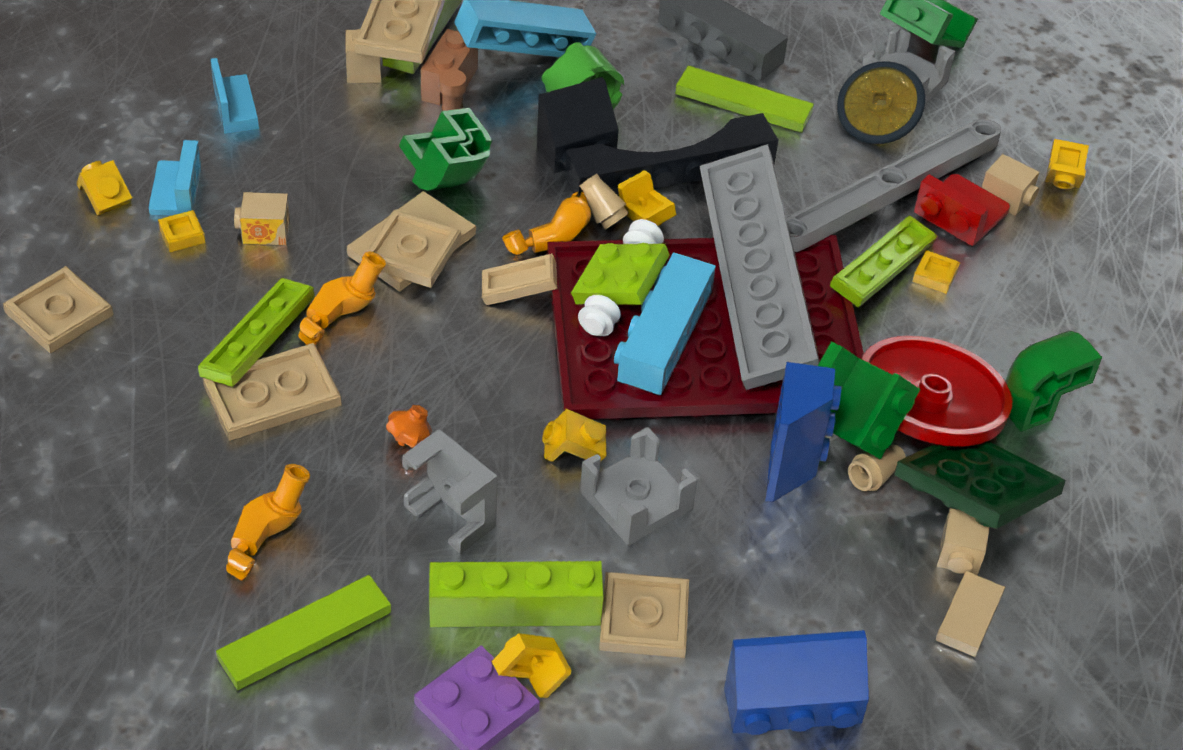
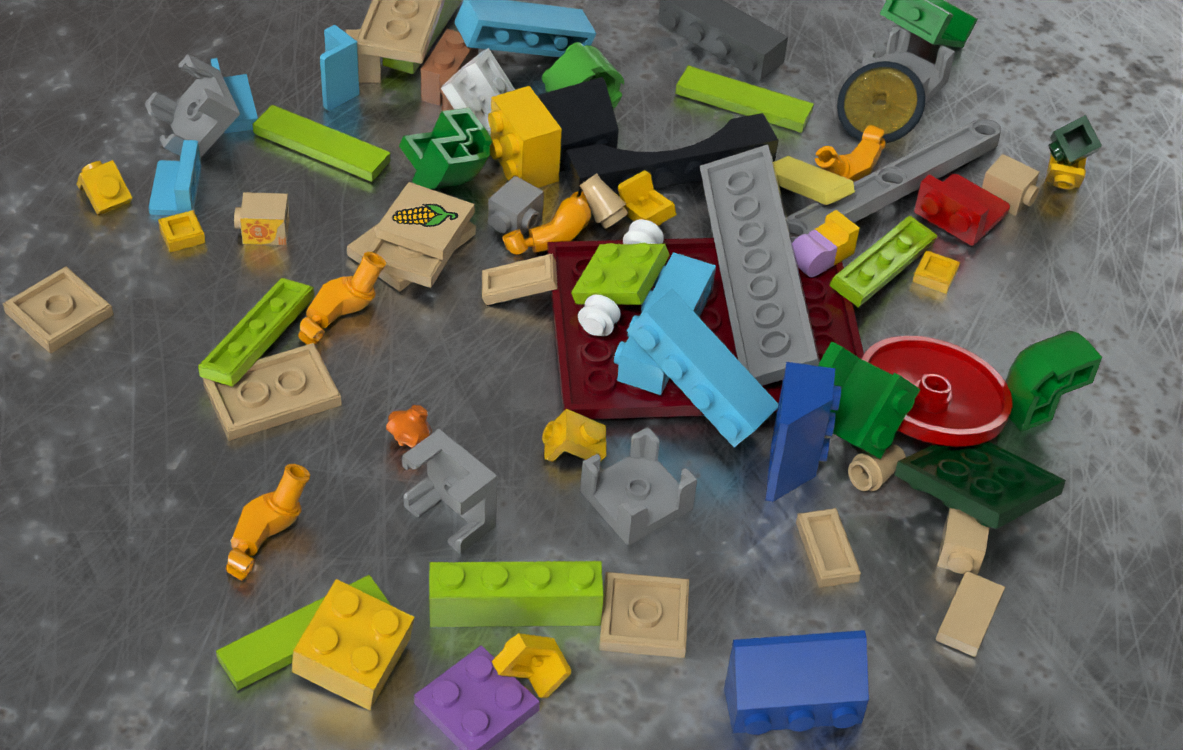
(200, 112): none -> light grey panel
(322, 143): none -> lime tile
(339, 68): none -> medium azure panel
(352, 644): none -> yellow brick
(425, 220): none -> tan tile
(476, 85): none -> white slope
(515, 206): none -> light grey brick
(525, 137): none -> yellow brick
(703, 368): none -> medium azure brick
(812, 181): none -> light yellow tile
(826, 244): none -> leg
(828, 547): none -> tan tile
(859, 161): none -> light orange arm
(1074, 142): none -> dark green brick

